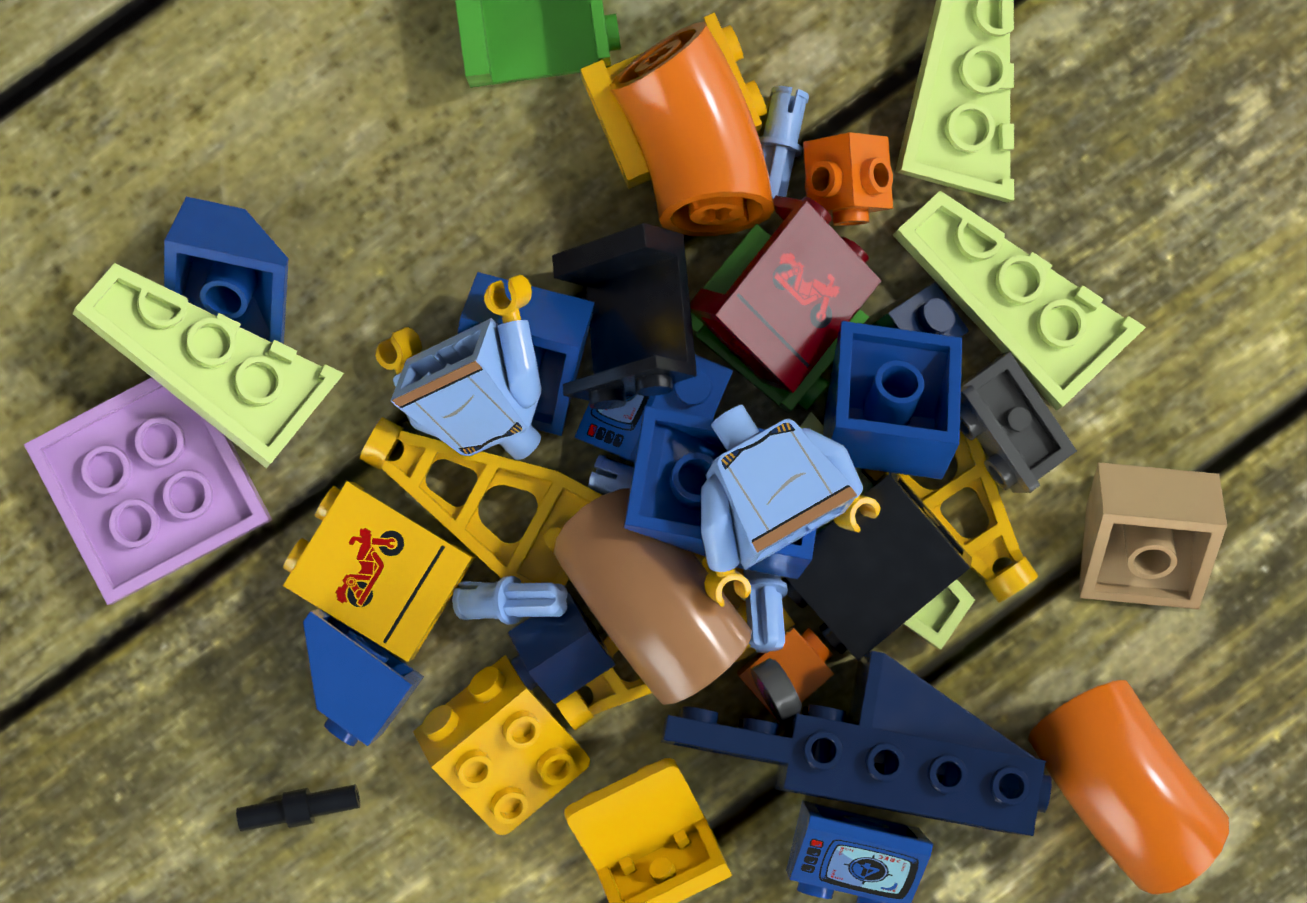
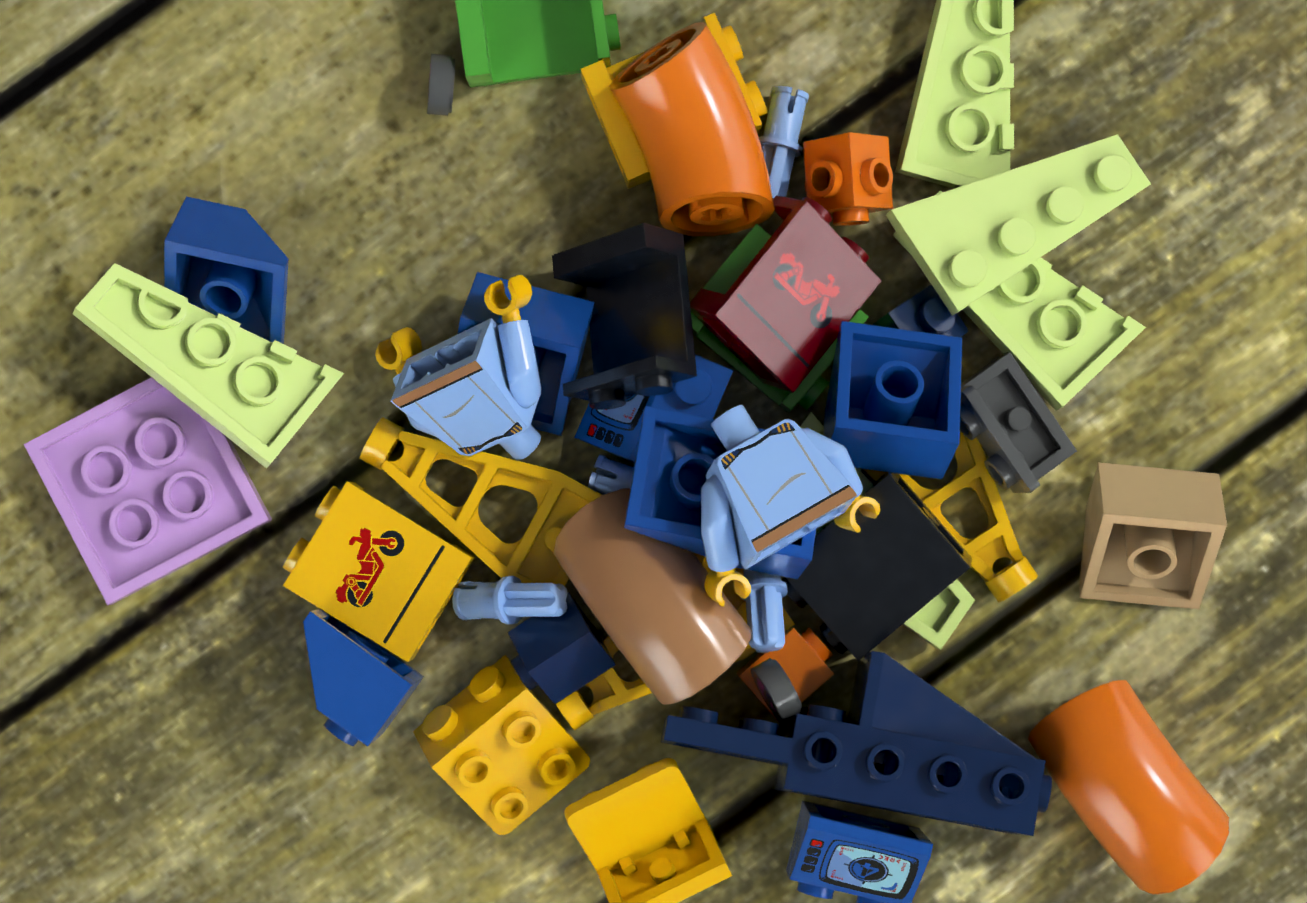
(298, 808): black bar -> none
(441, 84): none -> dark grey tile
(1003, 223): none -> yellowish green wing

